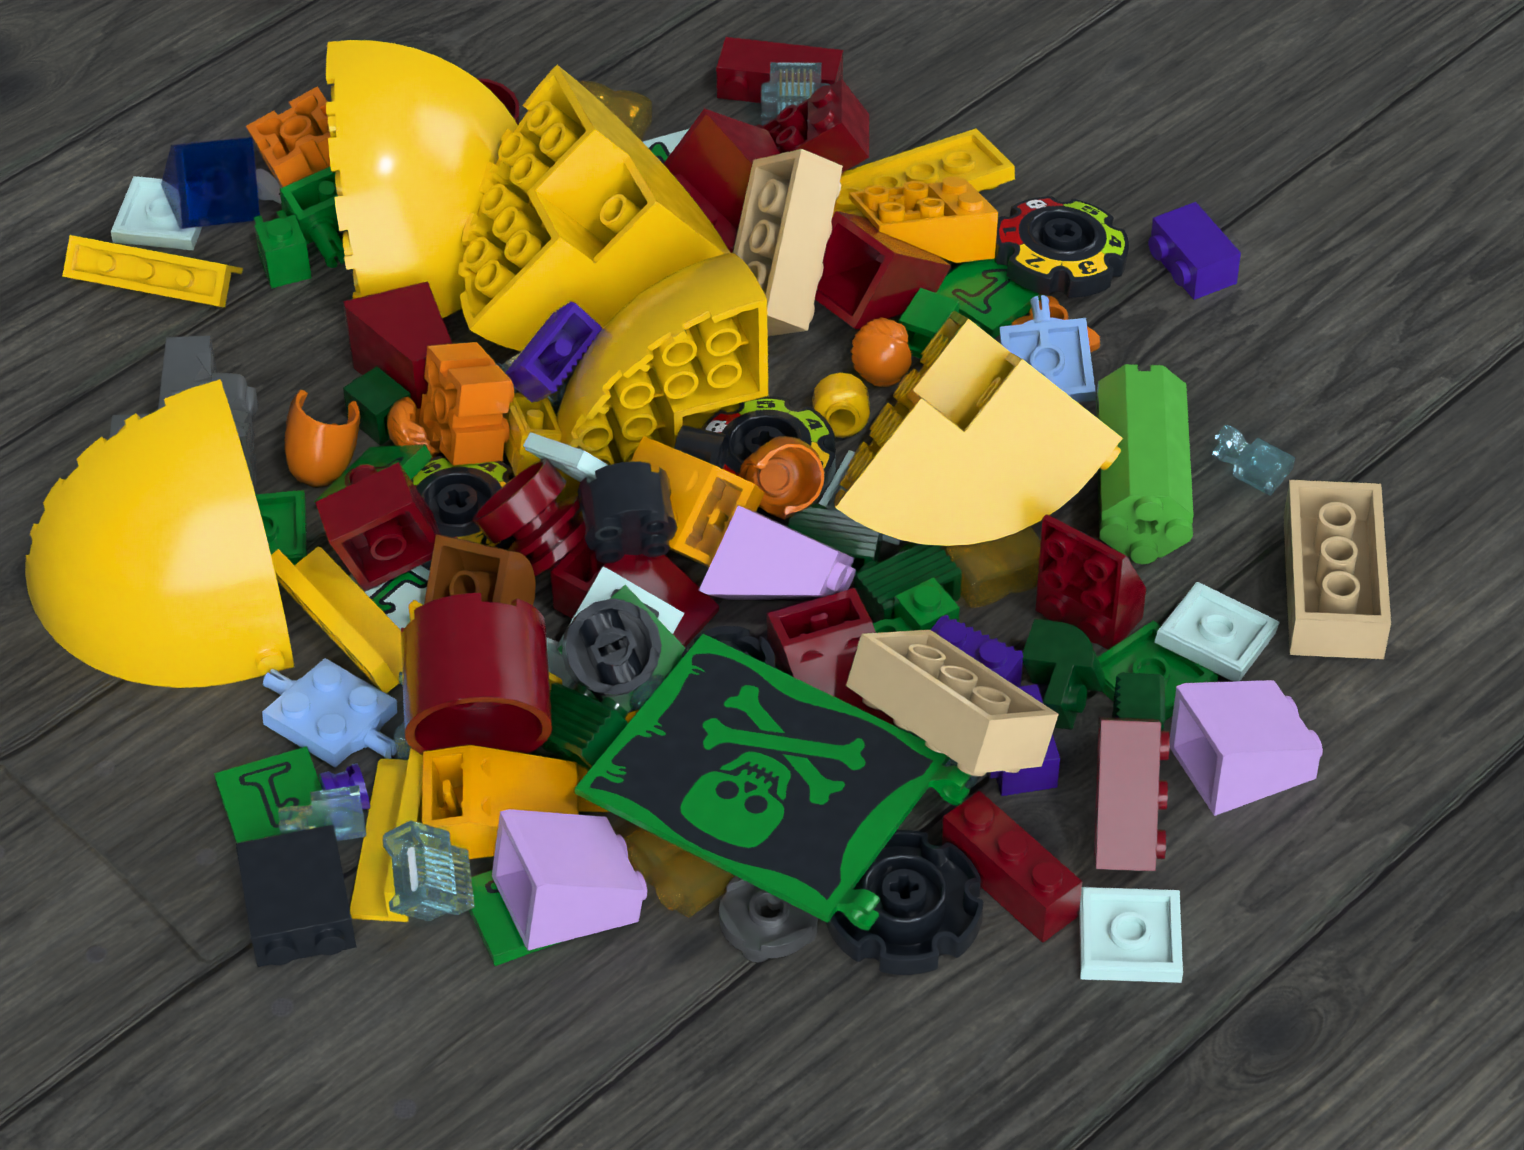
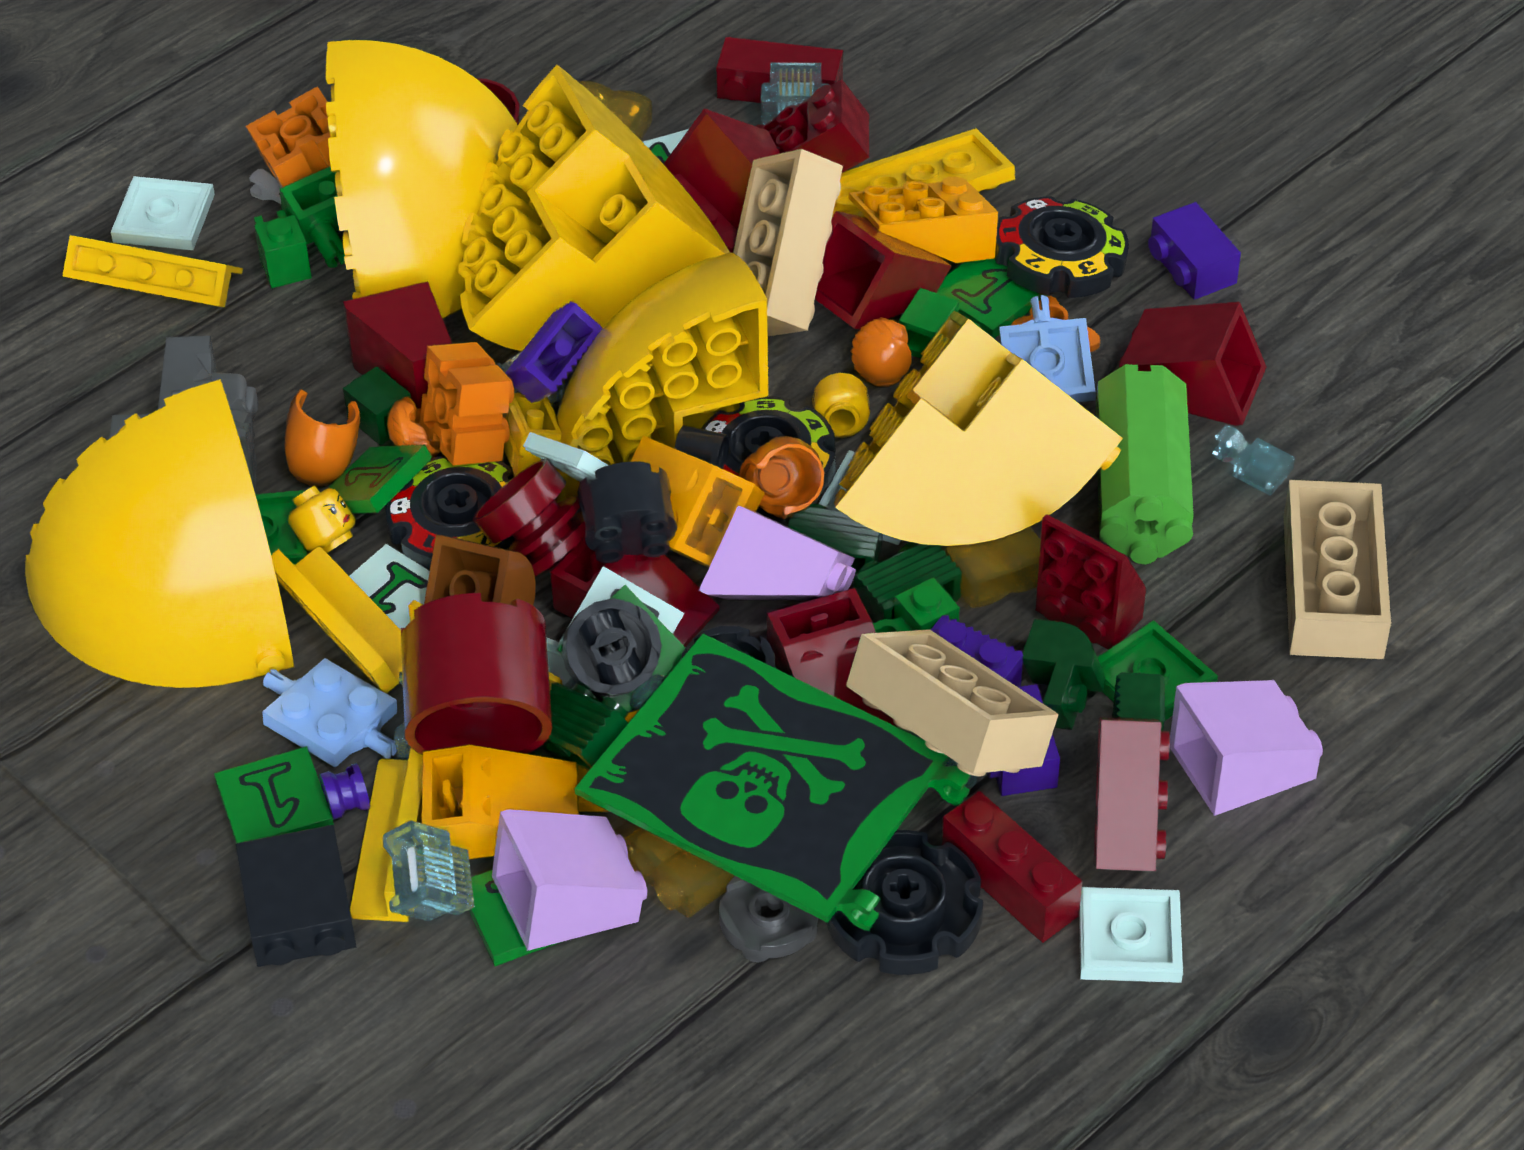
(212, 182): clear blue slope -> none
(321, 519): none -> yellow head
(328, 807): clear light blue plate -> none
(379, 524): dark red brick -> none
(1208, 351): none -> dark red slope
(1217, 632): light aqua tile -> none

